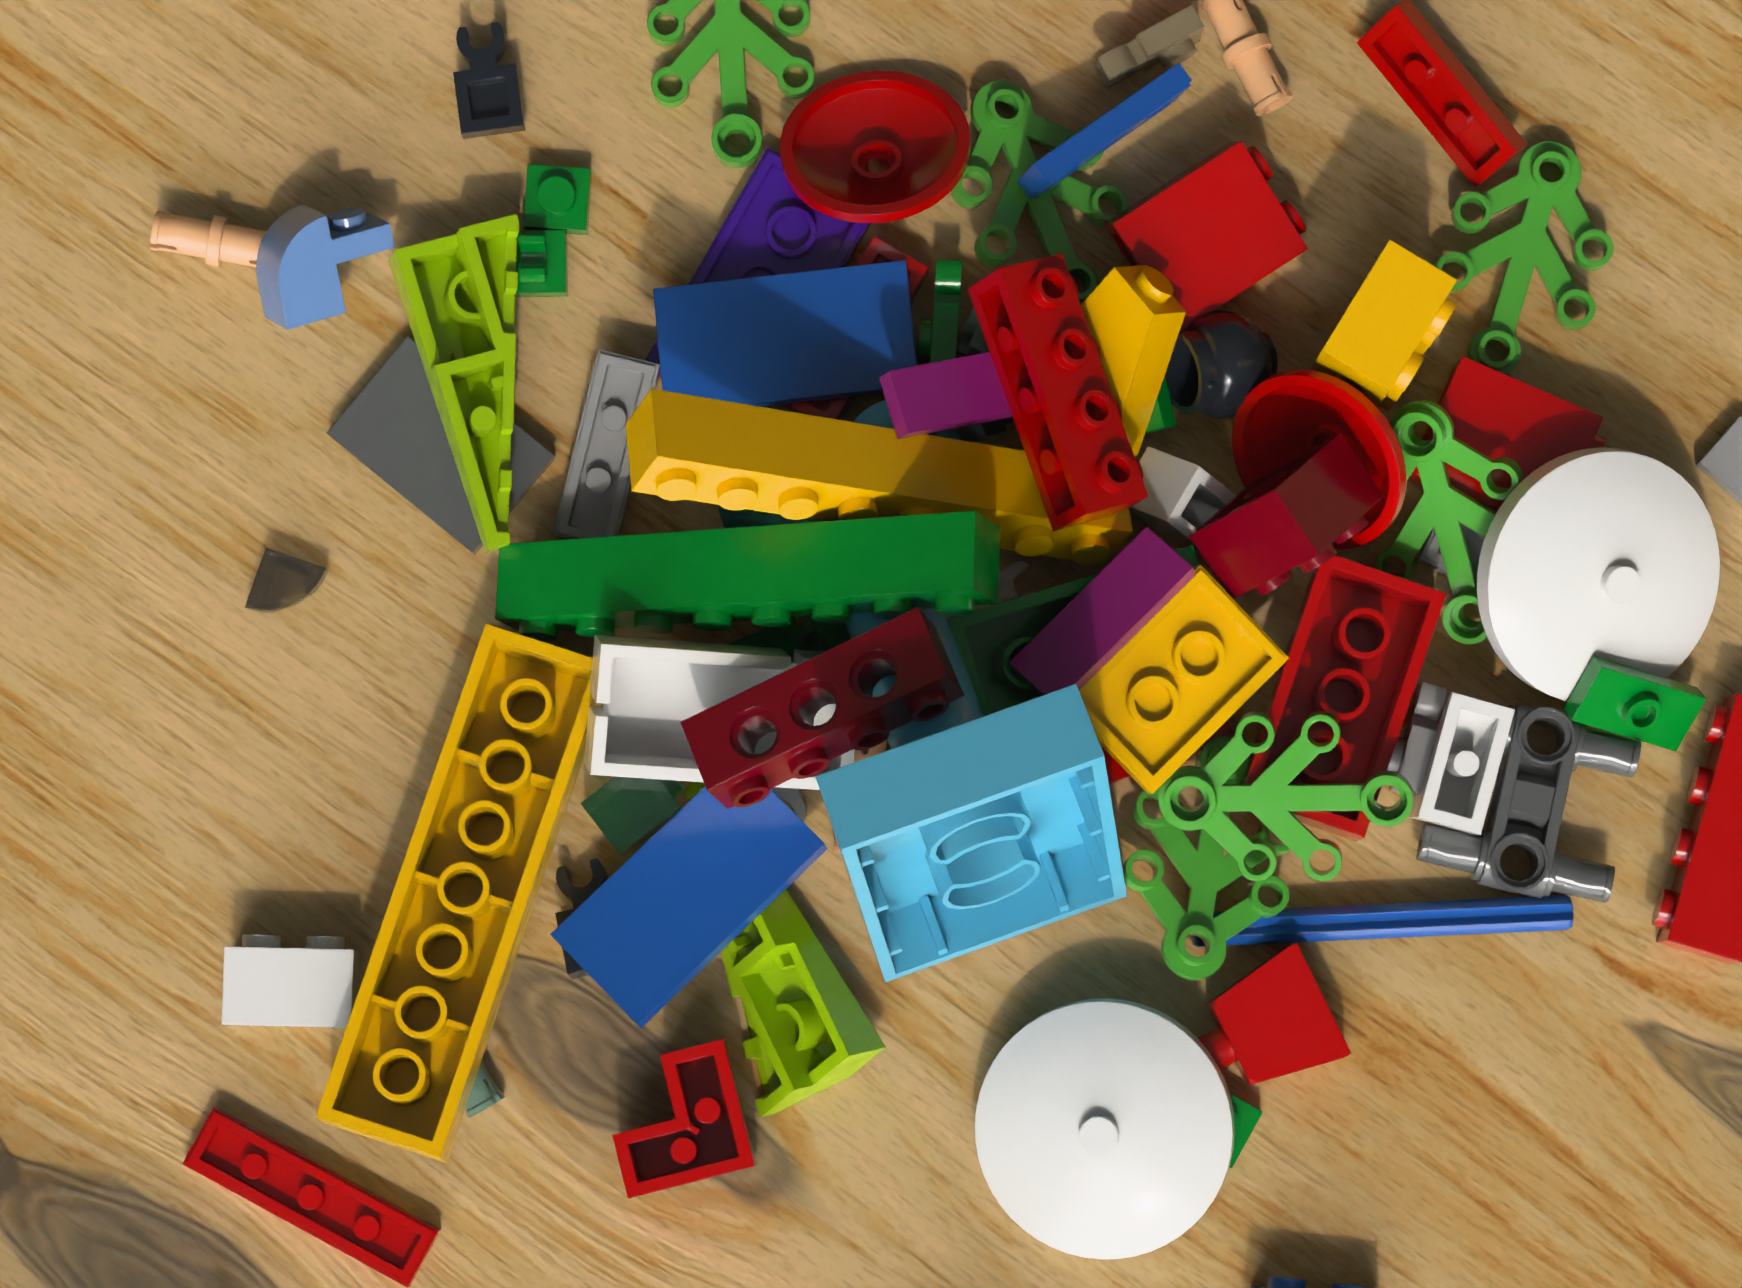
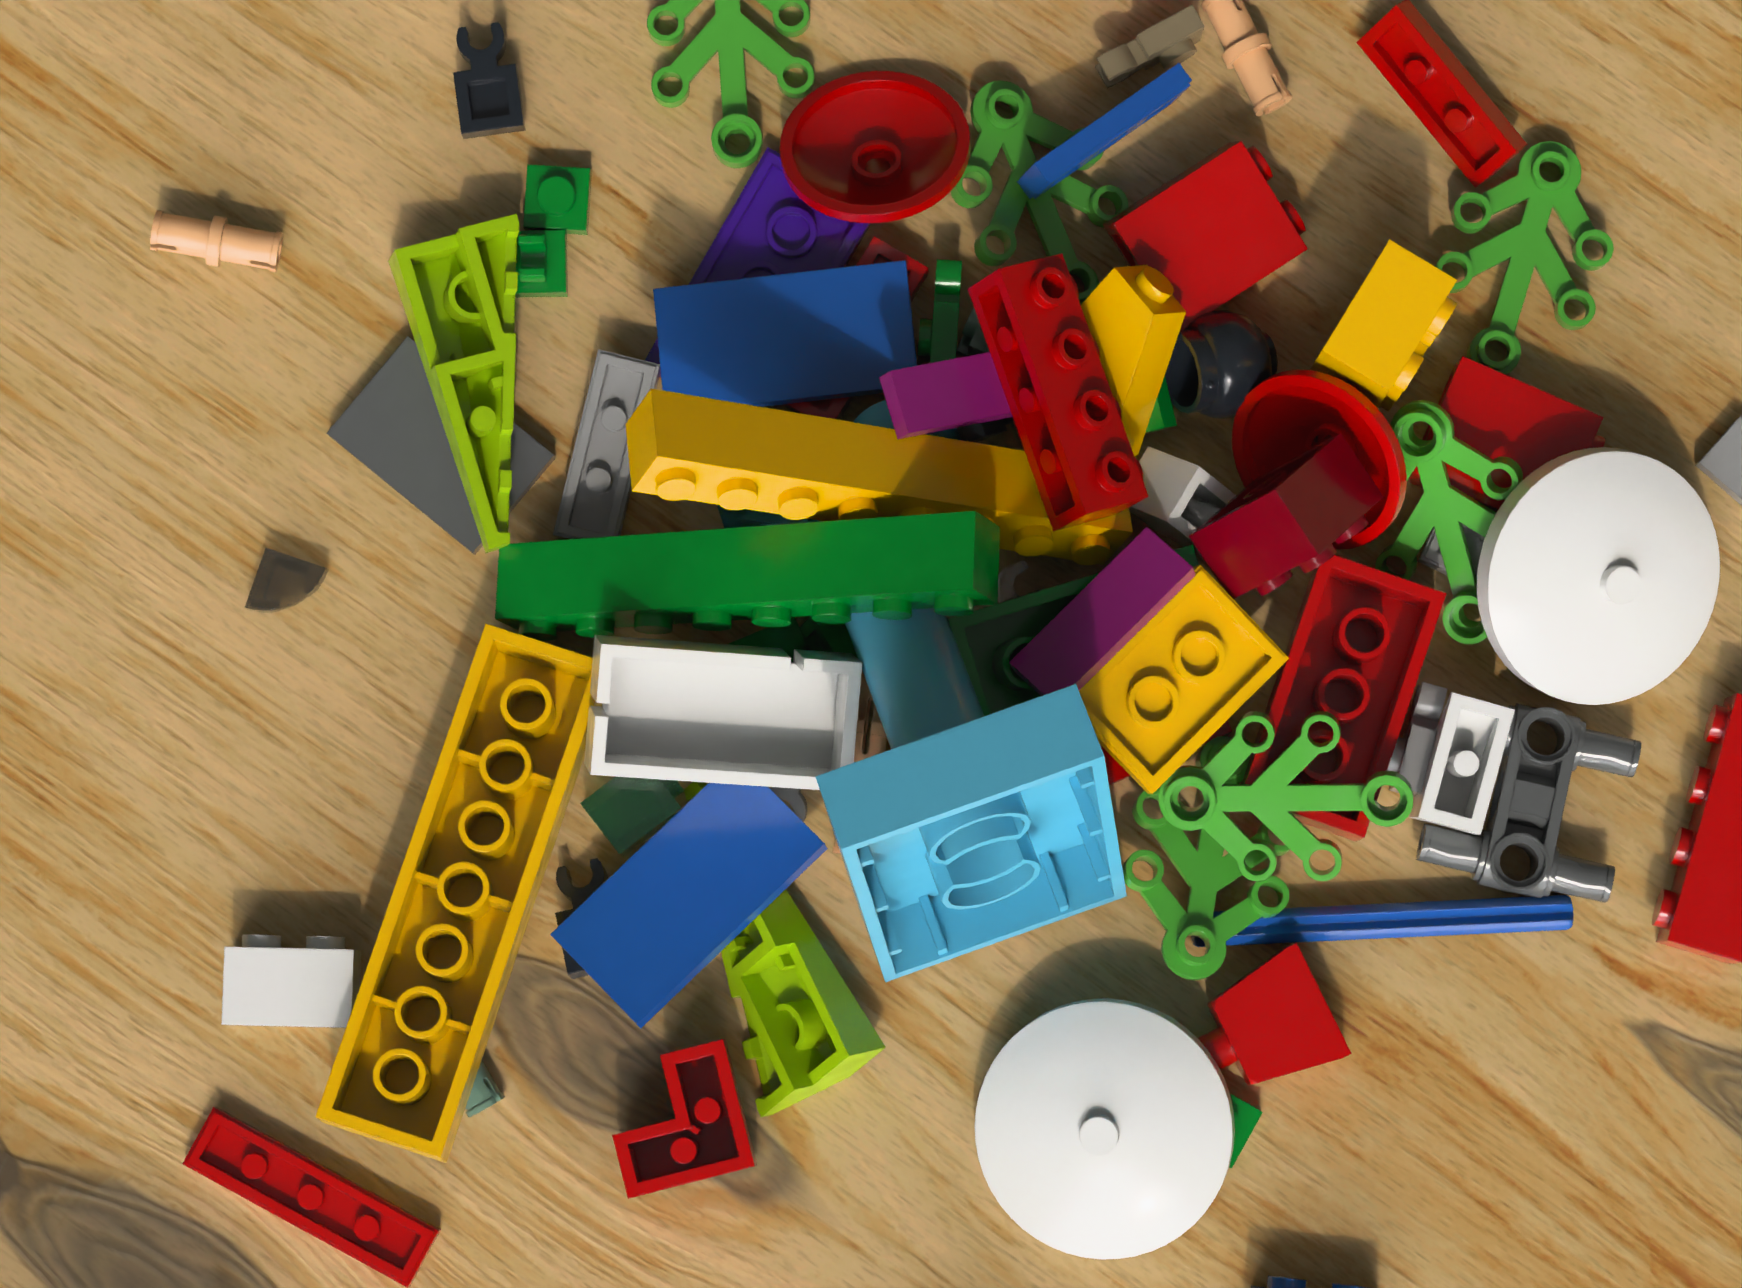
(300, 258): medium blue brick -> none
(846, 675): dark red brick -> none
(1634, 703): green plate -> none

